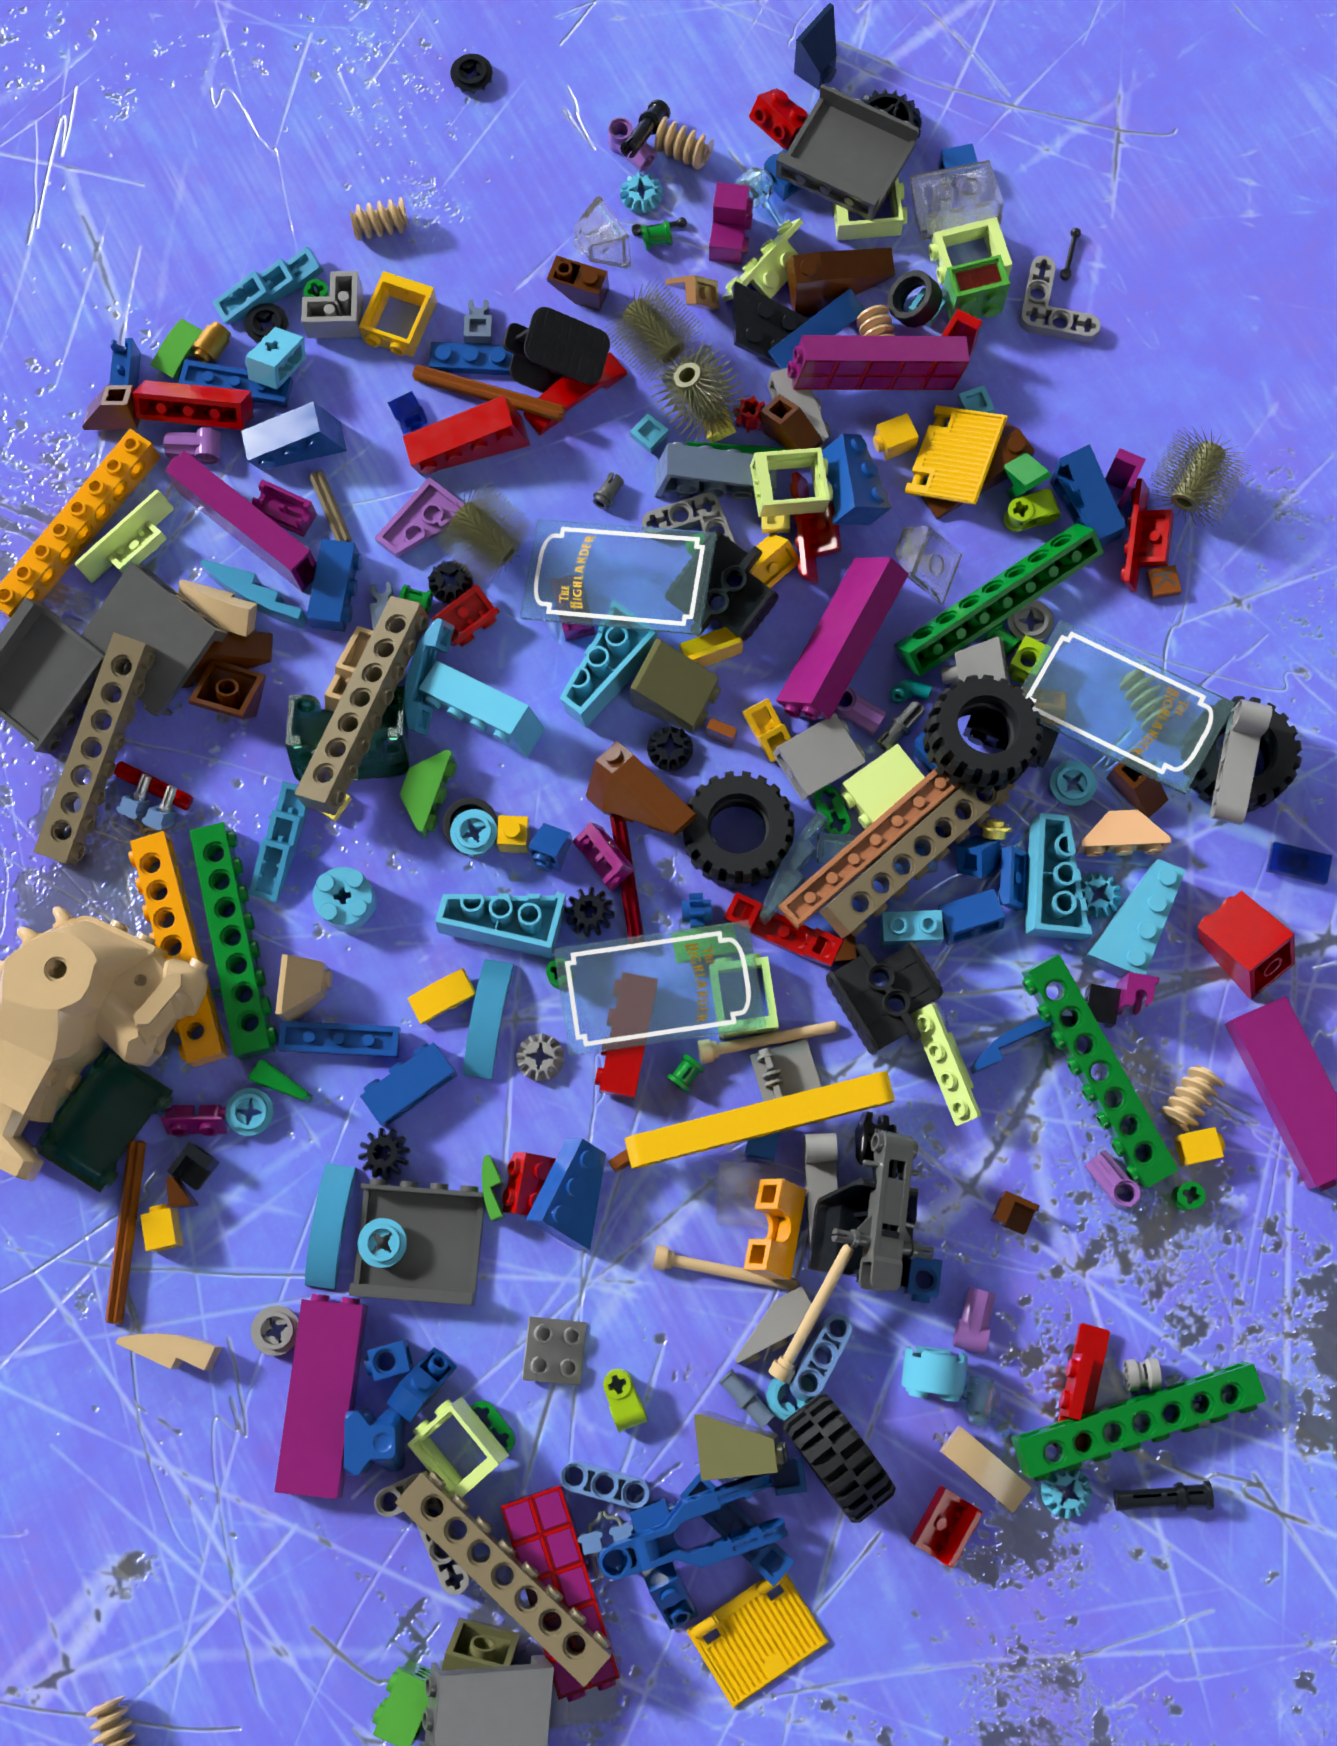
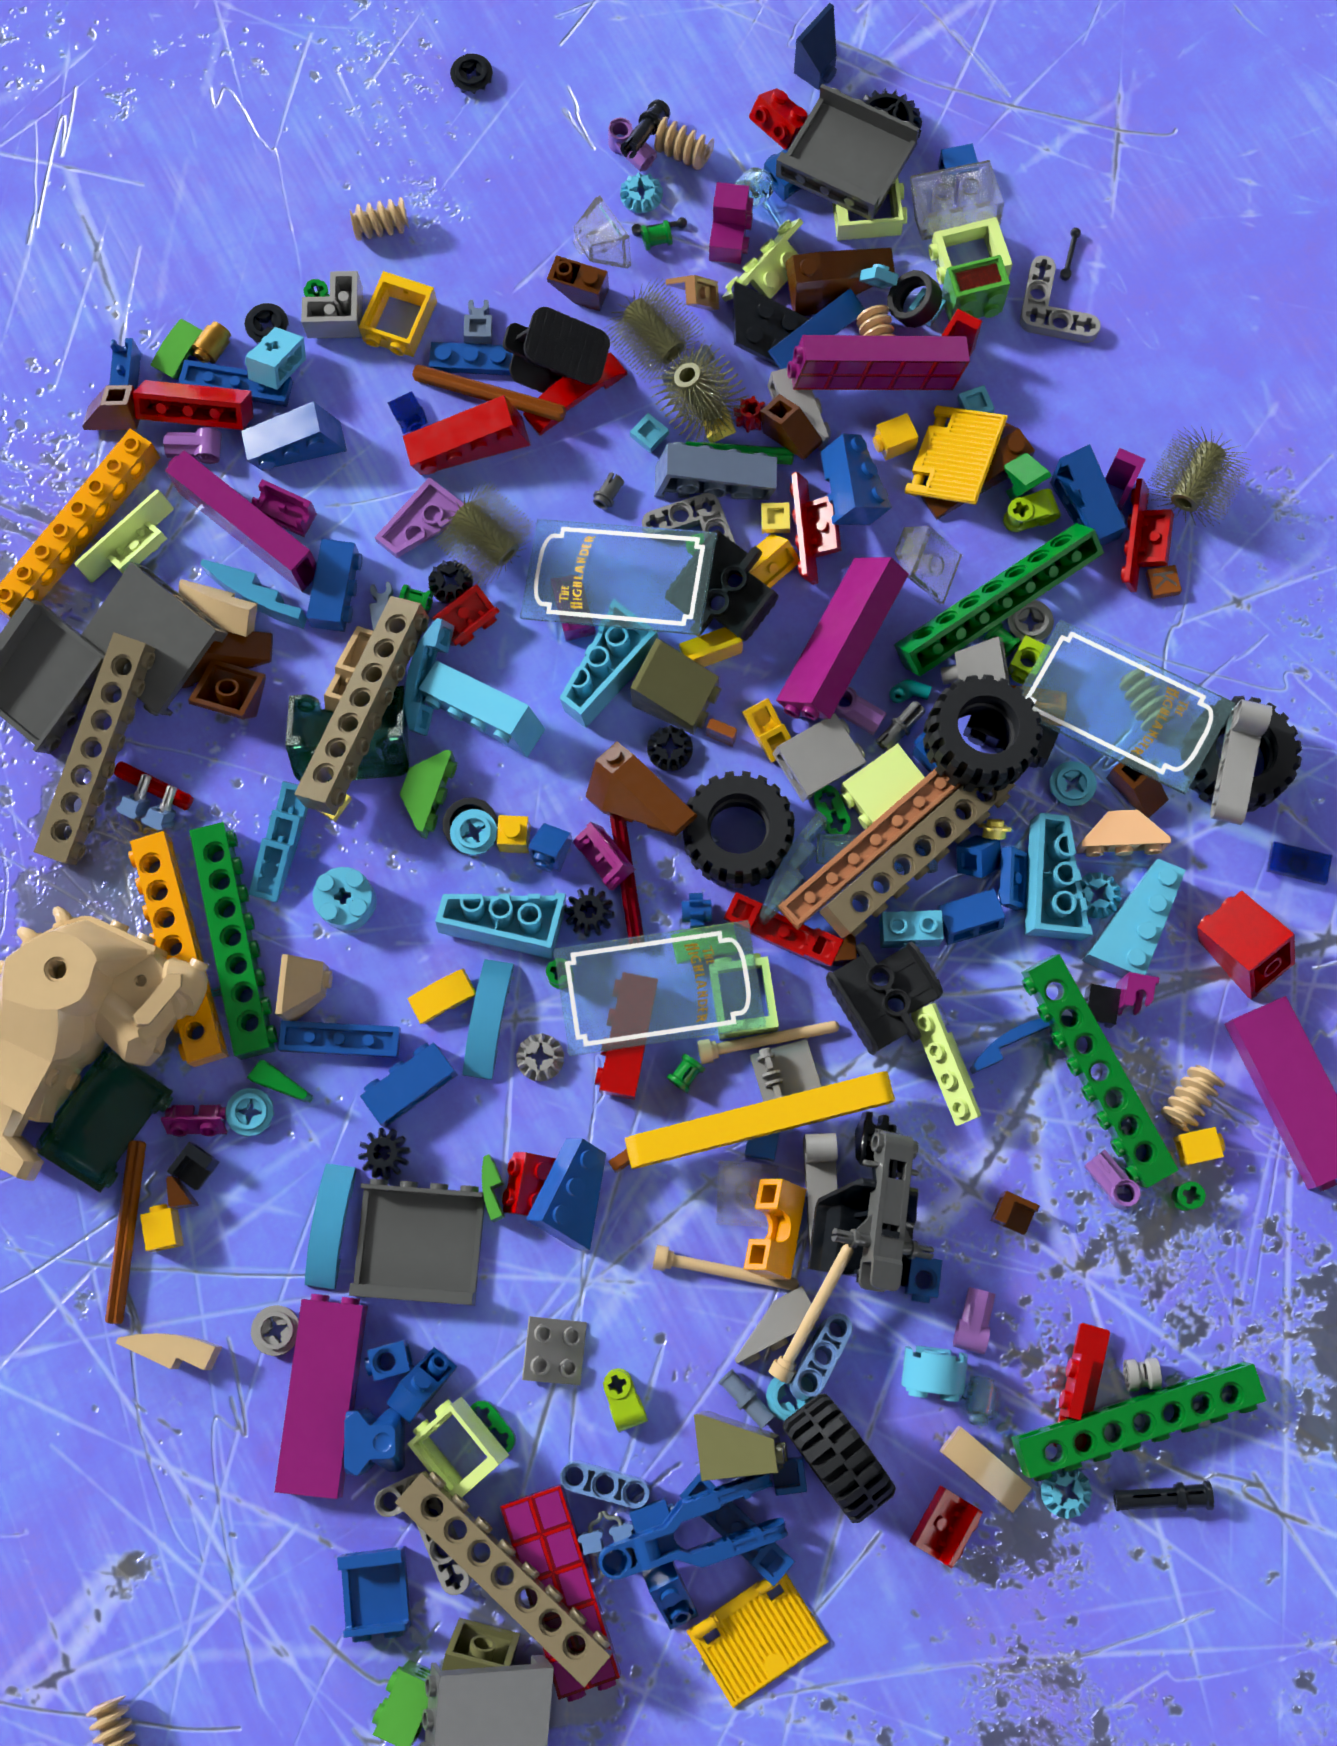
(269, 286): dark azure slope -> none
(330, 506): dark tan axle -> none
(367, 1243): medium azure gear -> none
(375, 1593): none -> blue panel
(789, 459): yellowish green window -> none
(879, 276): none -> medium azure plate

